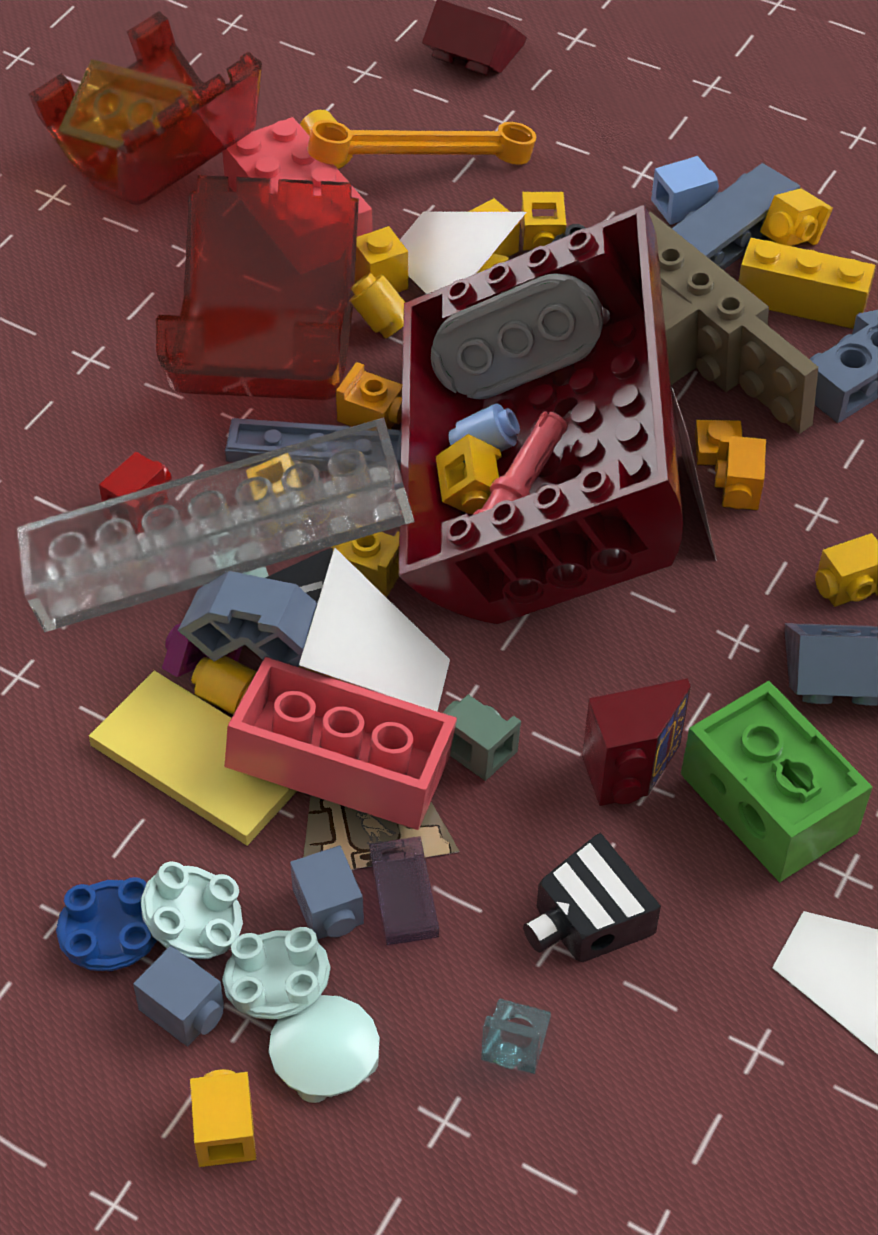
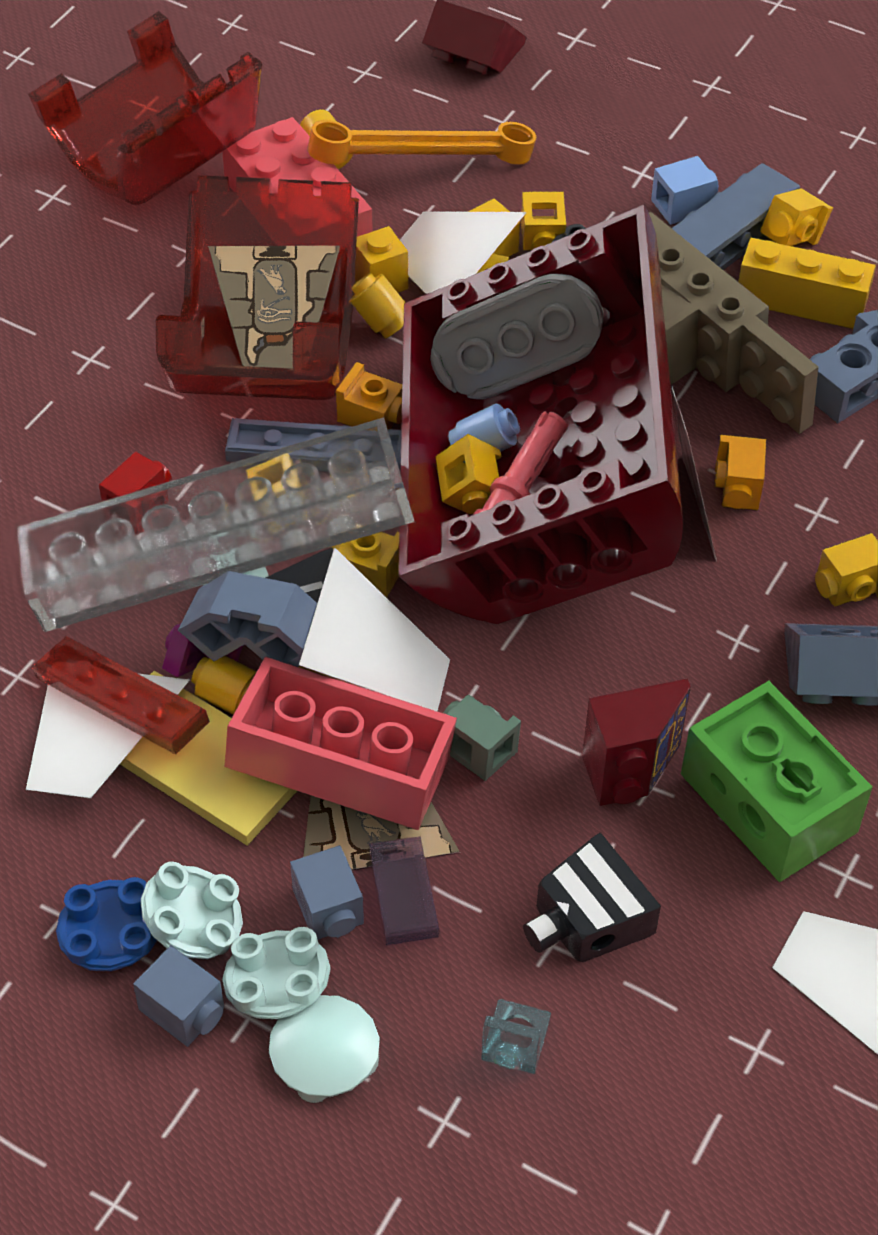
(79, 745): none -> white sticker
(117, 100): clear yellow slope -> none
(121, 694): none -> clear red tile
(222, 1118): yellow brick -> none
(270, 291): none -> sticker
(708, 436): light orange plate -> none

